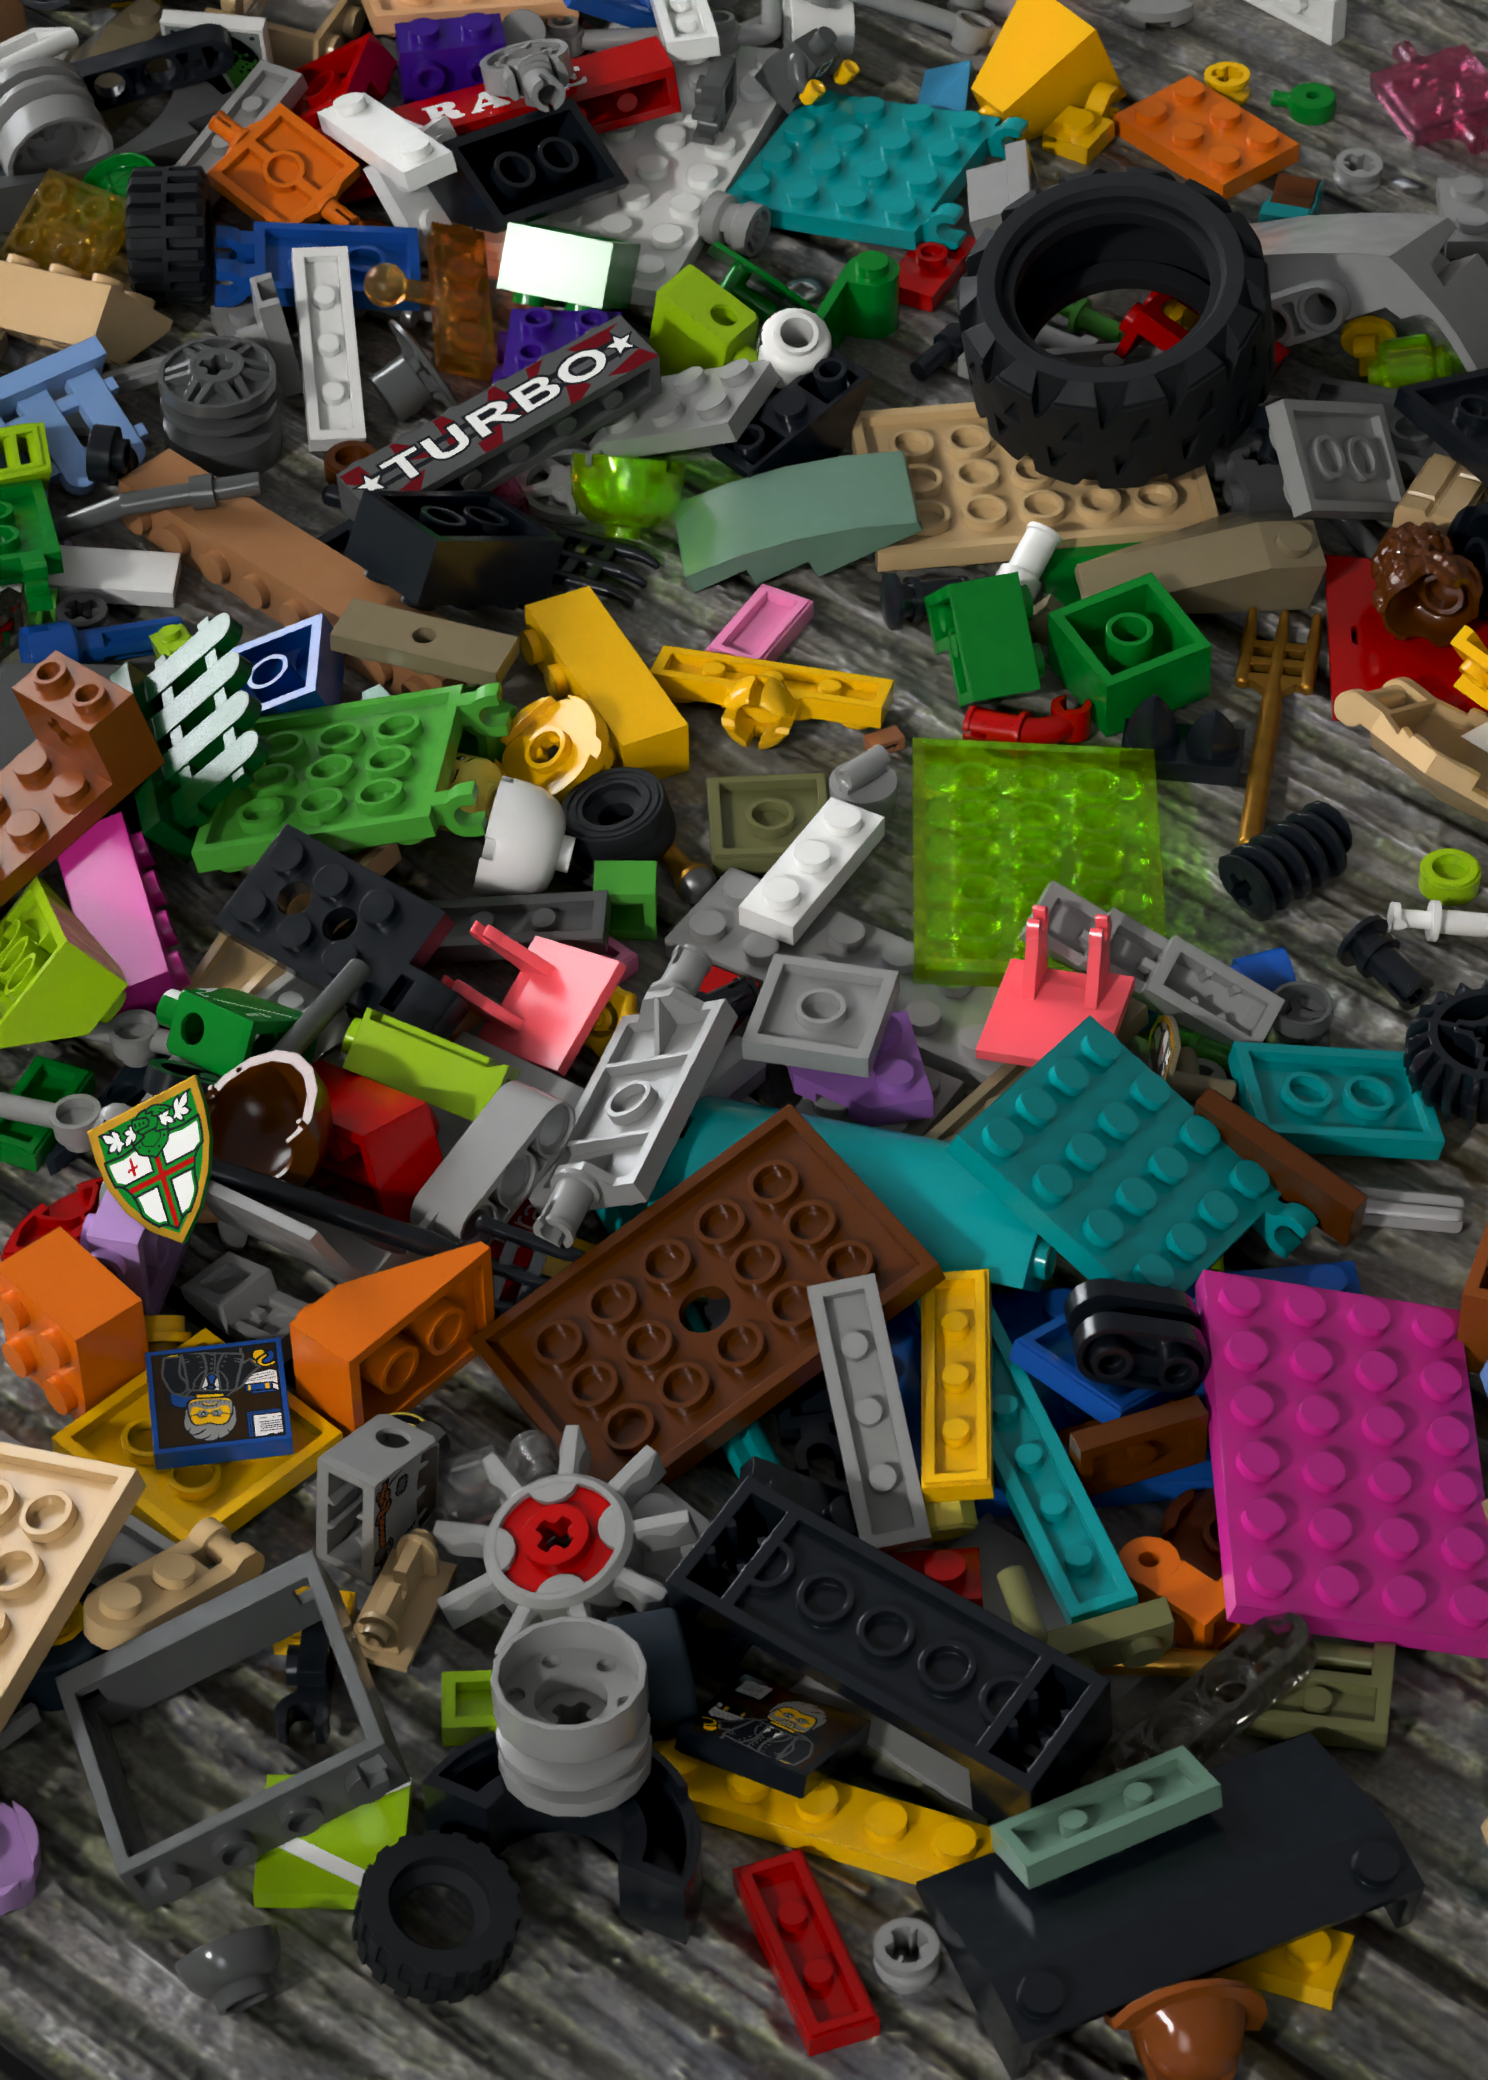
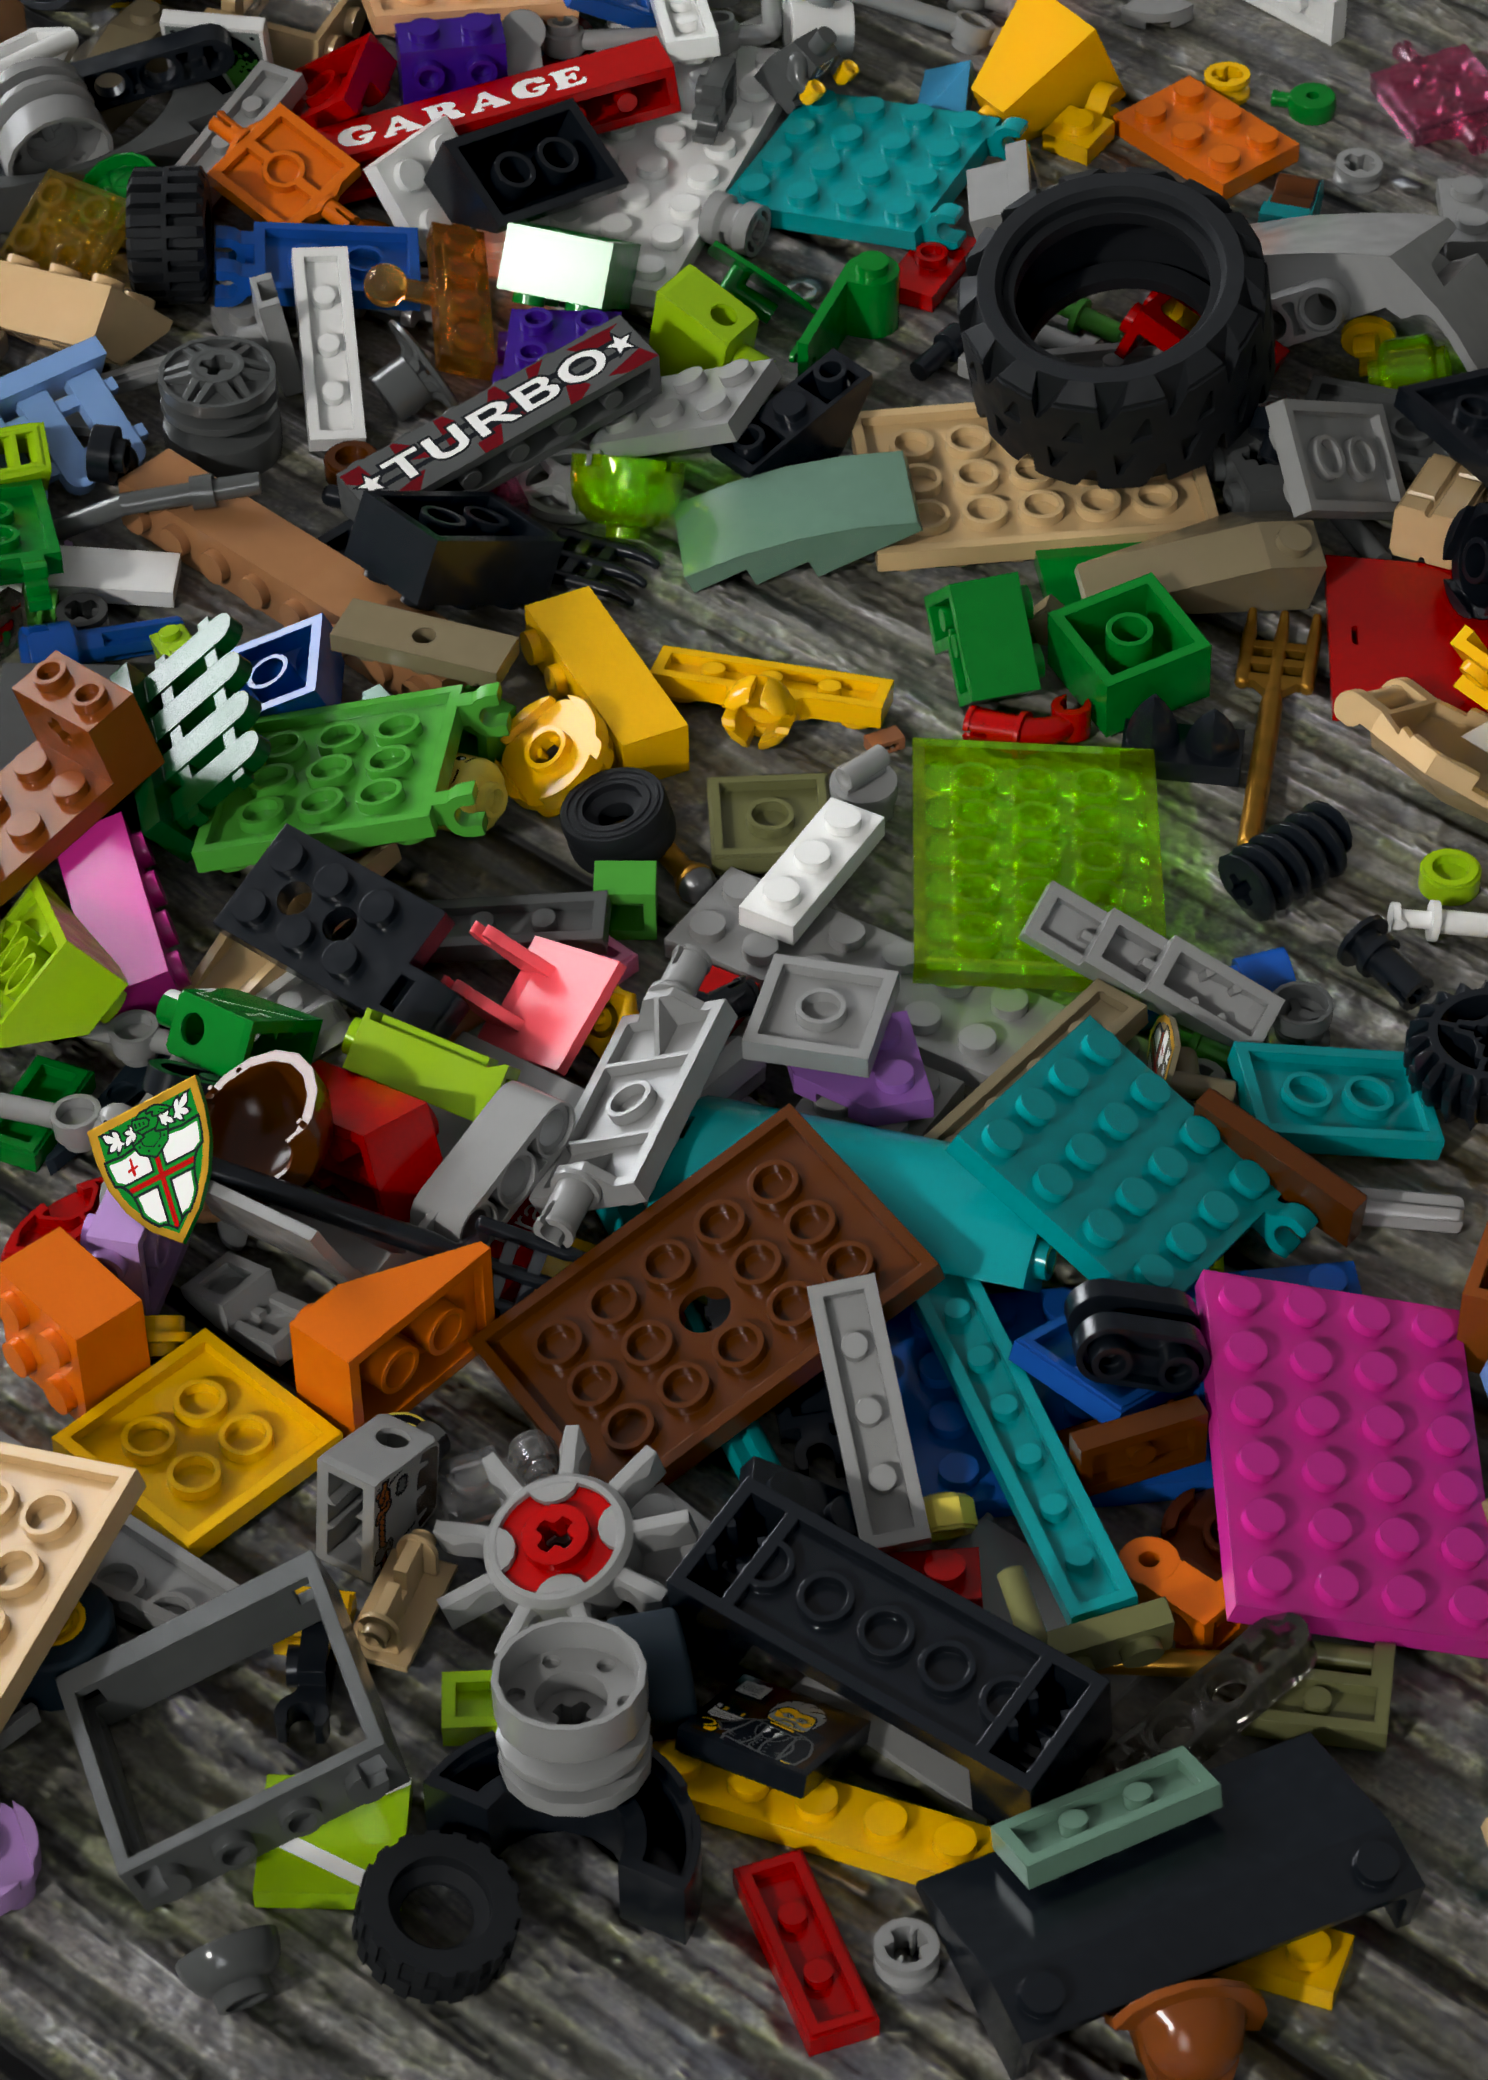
(169, 1584): tan plate -> none
(218, 1403): tile -> none
(325, 1007): dark grey bar -> none
(386, 141): white plate -> none
(523, 841): white cylinder -> none
(529, 69): light grey pin -> none
(764, 625): bright pink tile -> none
(793, 343): white head -> none
(907, 598): black pin -> none
(957, 1389): yellow tile -> none
(1032, 556): white animal -> none
(1044, 1004): coral plate -> none
(1424, 584): reddish brown hair -> none

